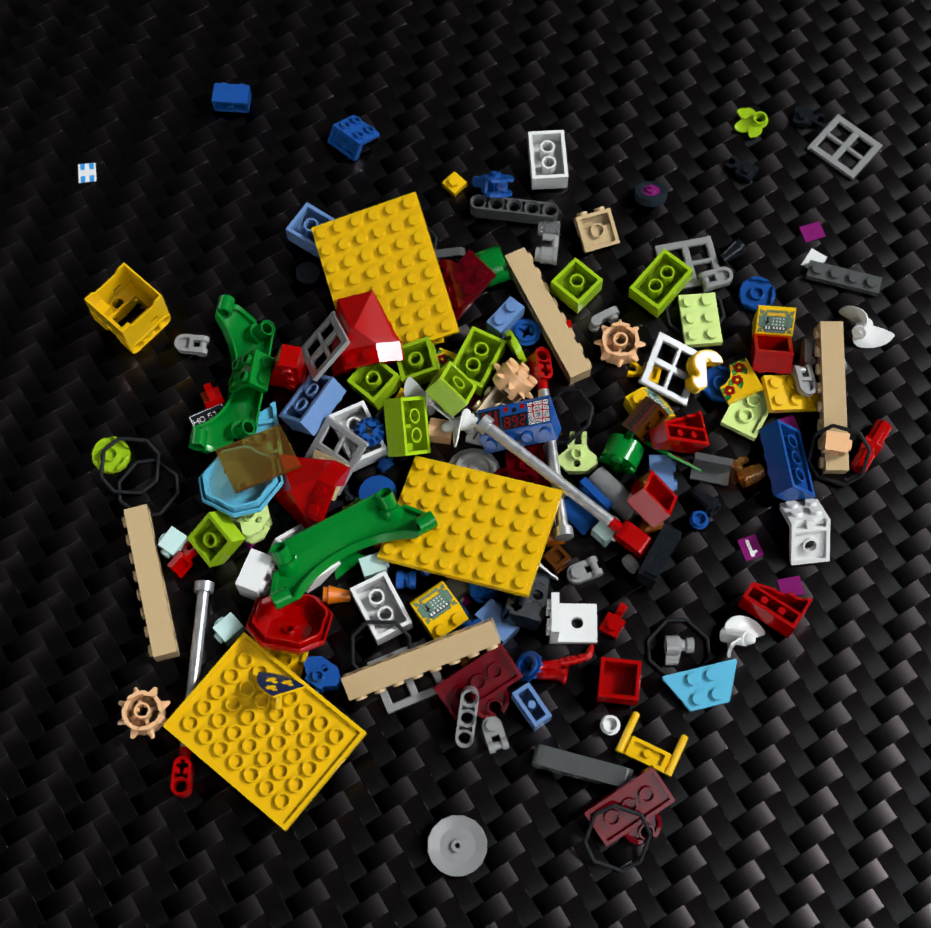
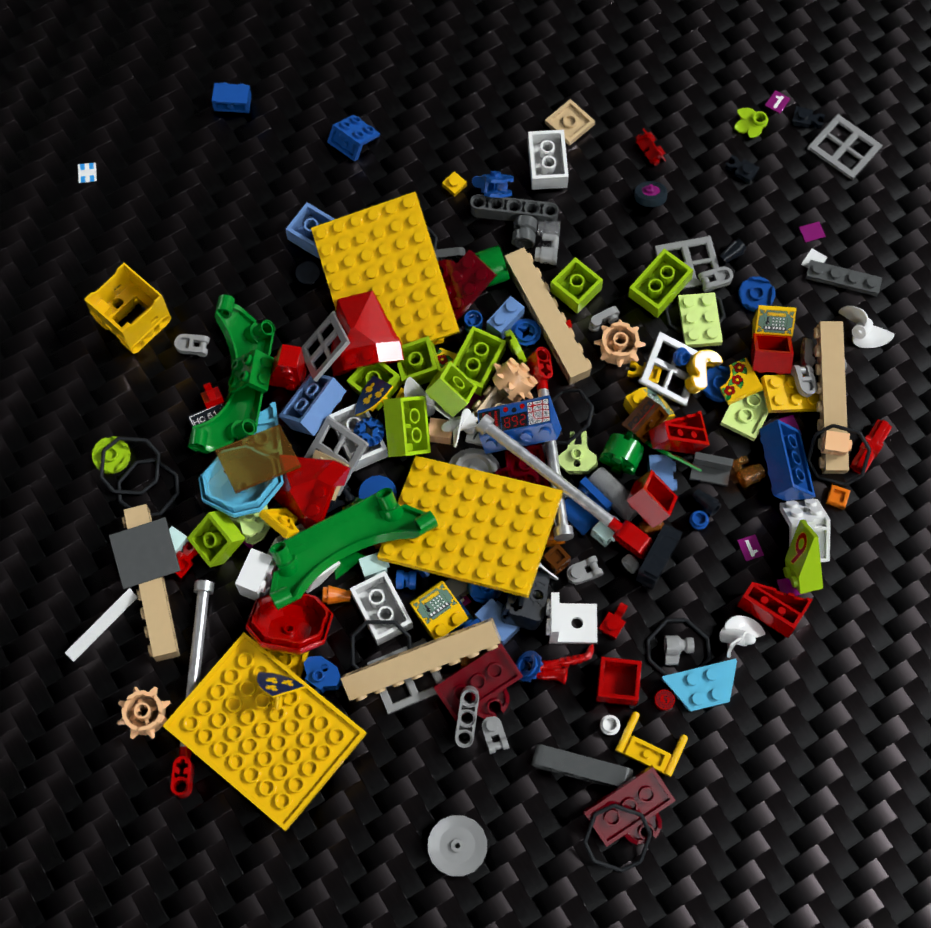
(101, 625): none -> white sticker
(144, 553): none -> dark grey piece
(228, 629): light aqua brick -> none
(281, 520): none -> yellow tile
(372, 395): none -> dark blue shield
(385, 463): blue plate -> none
(471, 318): none -> blue wheel
(524, 231): none -> dark grey wheel
(531, 706): medium blue brick -> none
(571, 120): none -> tan plate
(596, 229): tan plate -> none
(647, 141): none -> red hinge
(664, 700): none -> red tile
(681, 356): none -> blue plate
(777, 101): none -> magenta sticker
(804, 560): none -> lime slope
(838, 497): none -> orange tile

